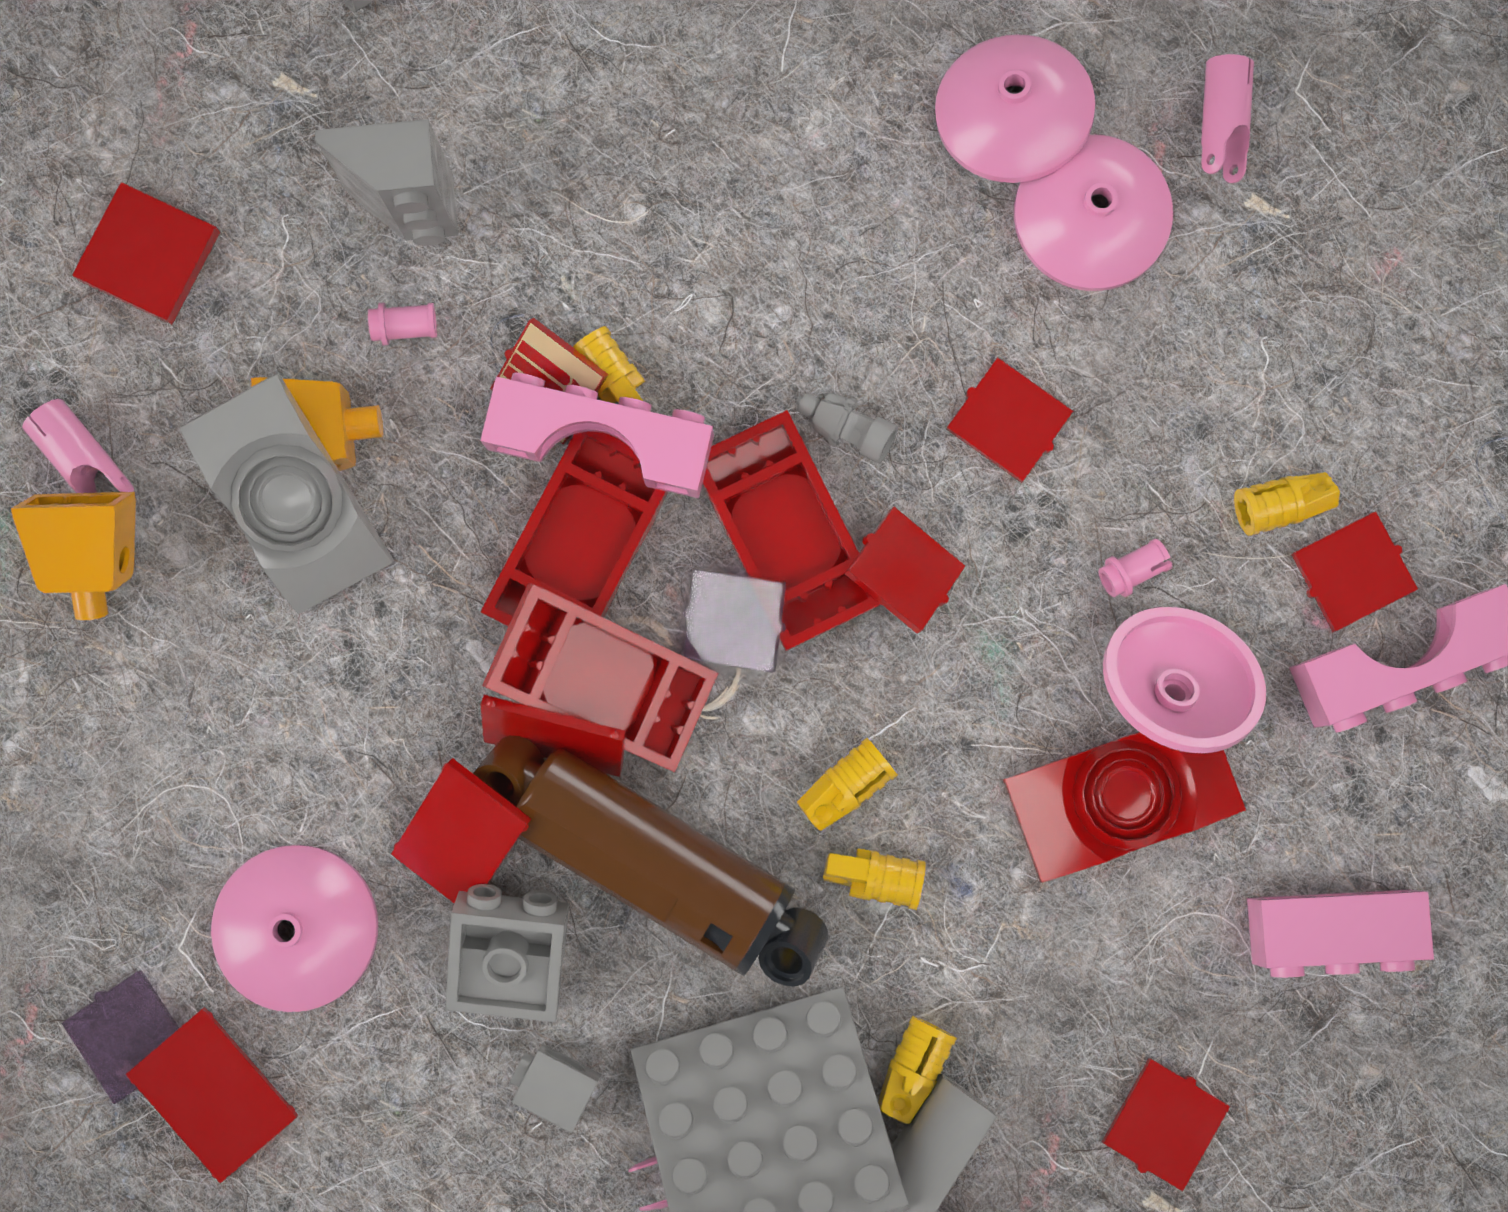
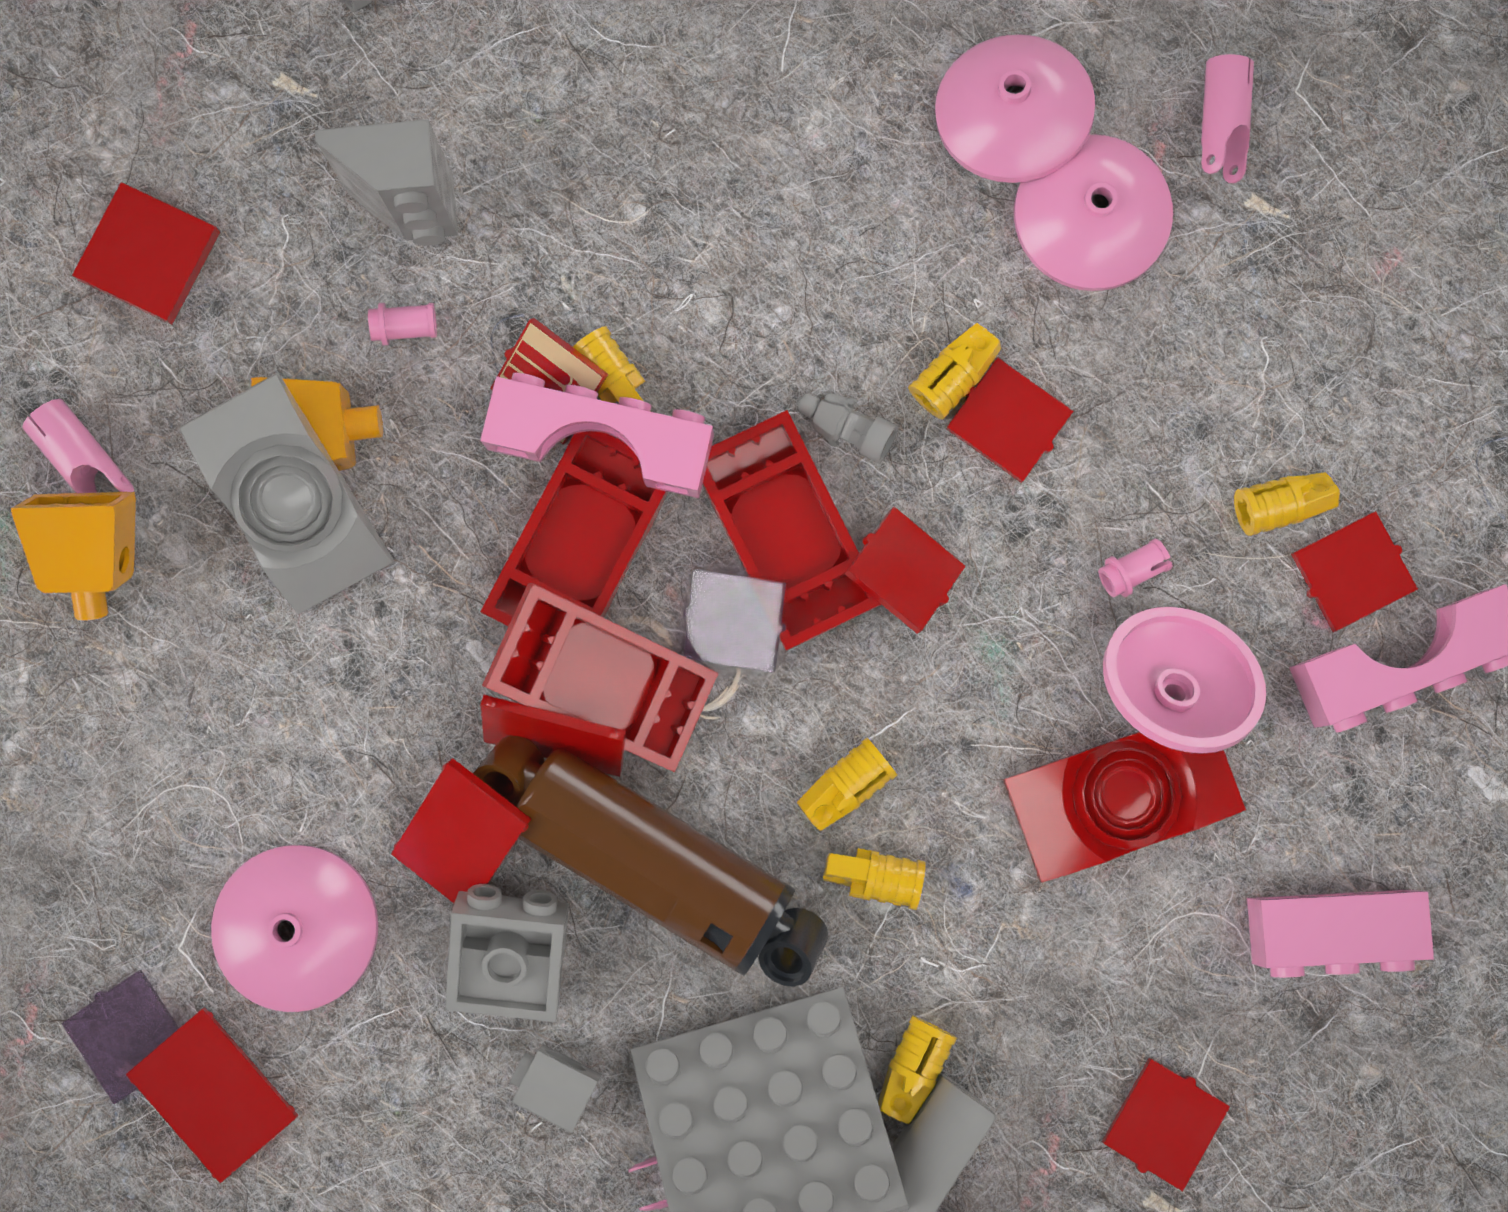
(955, 371): none -> yellow hinge

